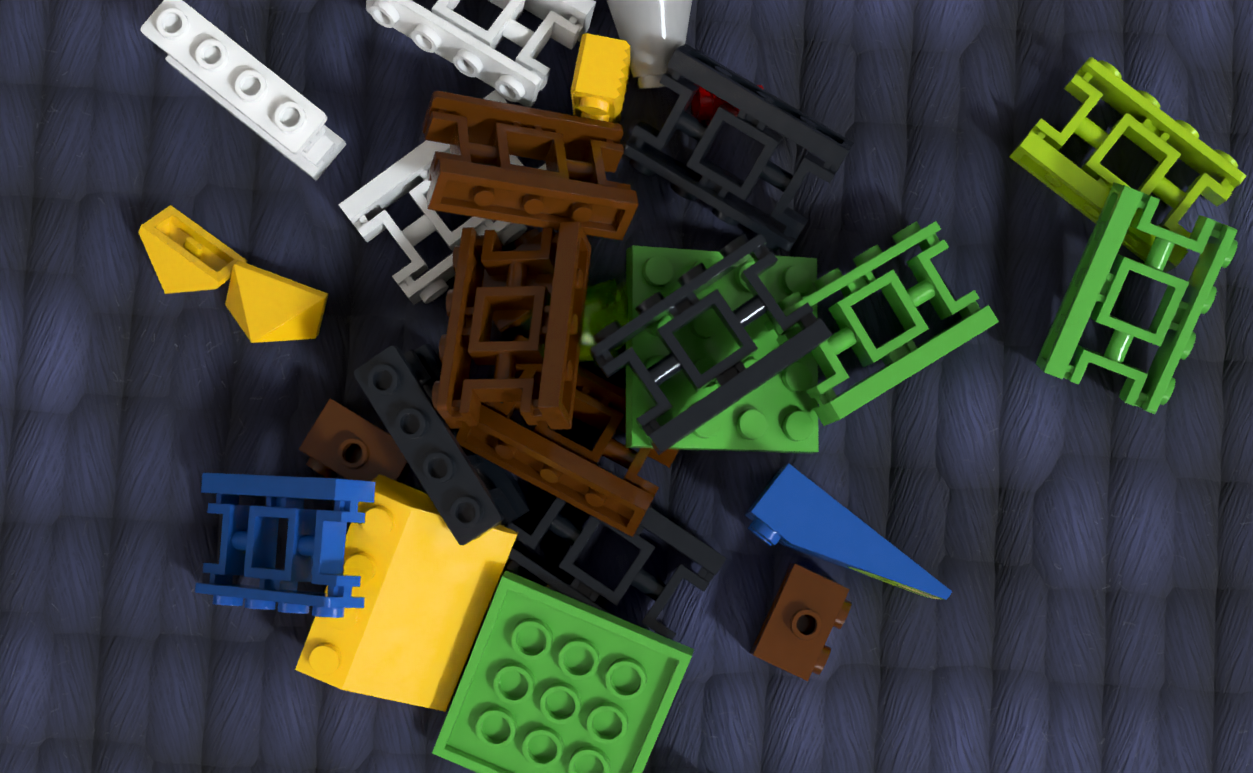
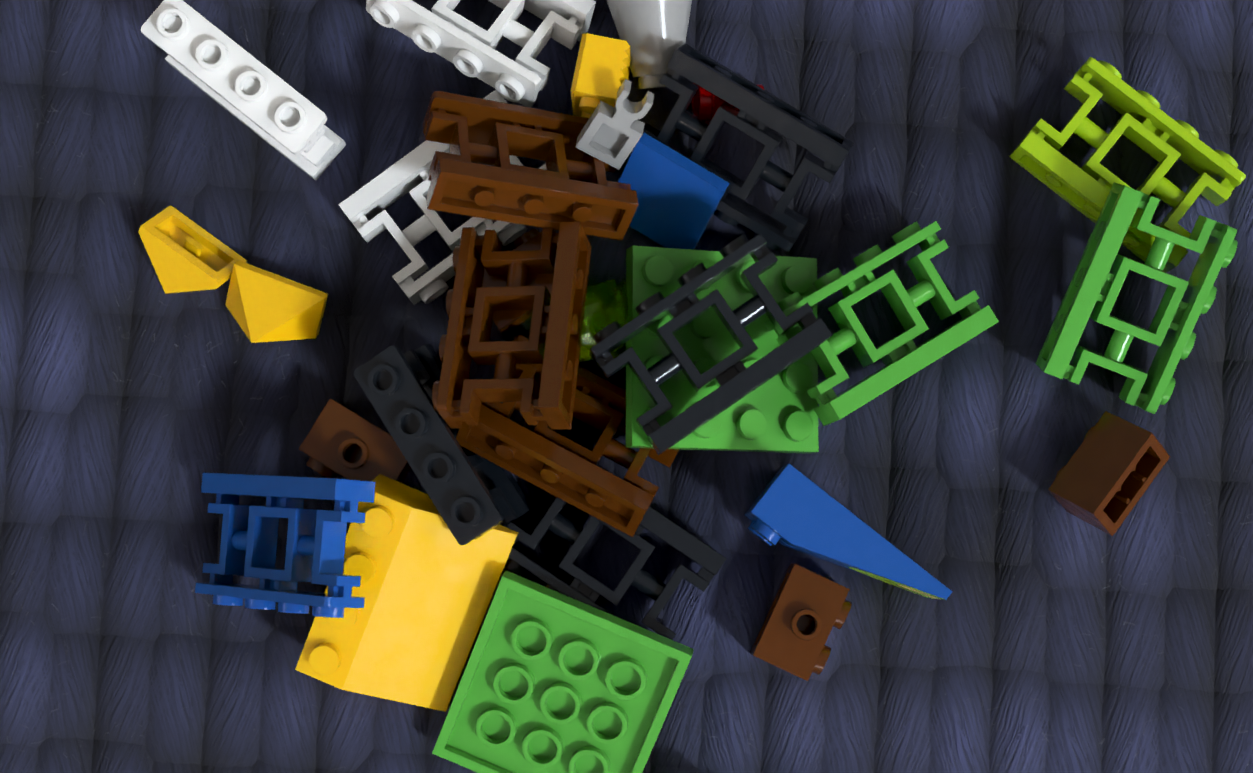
(615, 130): none -> light grey plate
(672, 194): none -> blue tile
(1109, 472): none -> reddish brown brick

